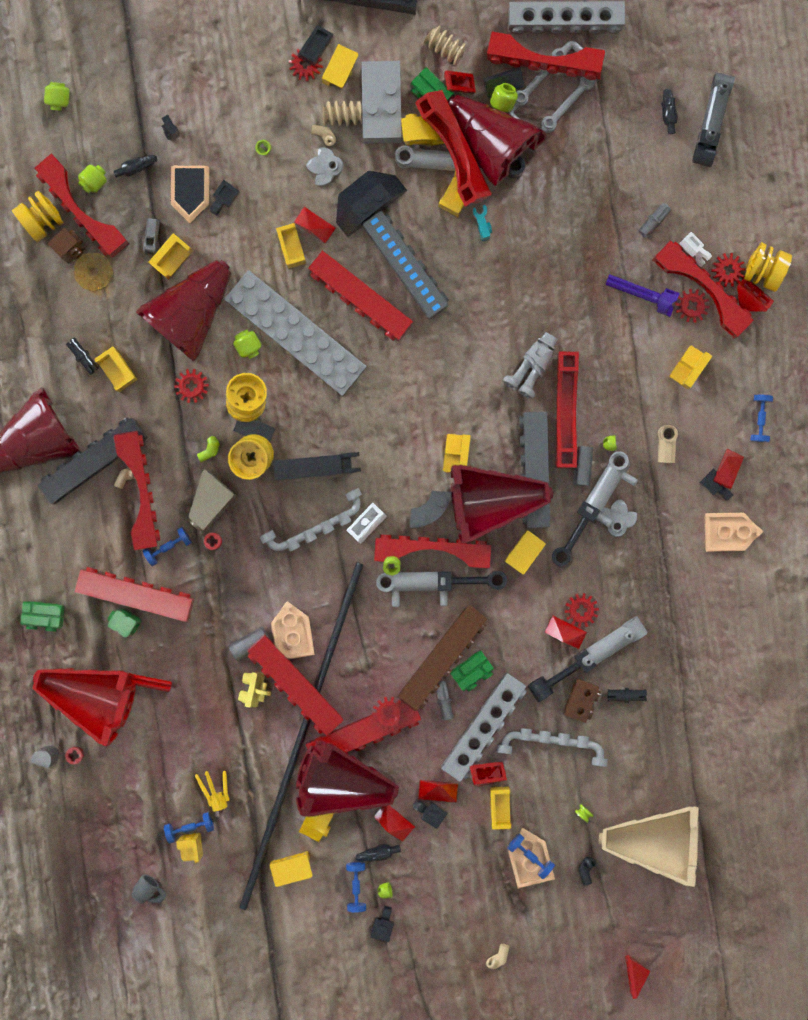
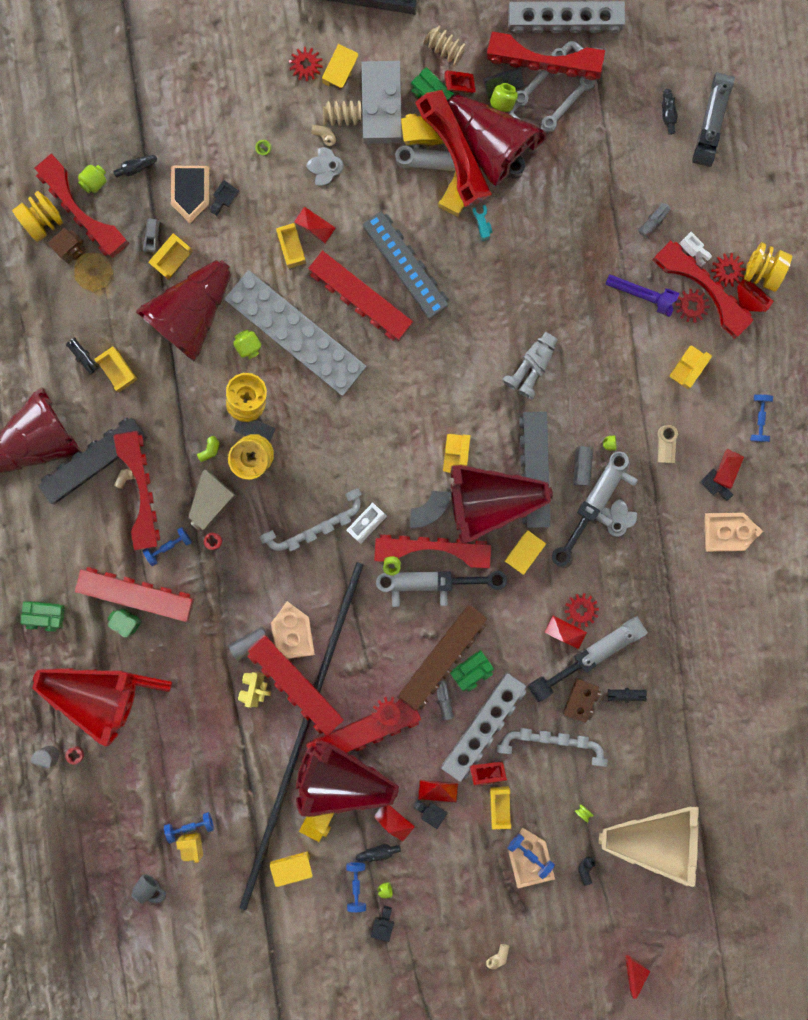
(56, 96): lime head -> none
(169, 128): black plate -> none
(196, 380): red gear -> none
(216, 800): yellow plant -> none
(315, 45): black tile -> none
(315, 466): black hinge -> none
(365, 199): black wedge -> none
(566, 409): red arch -> none

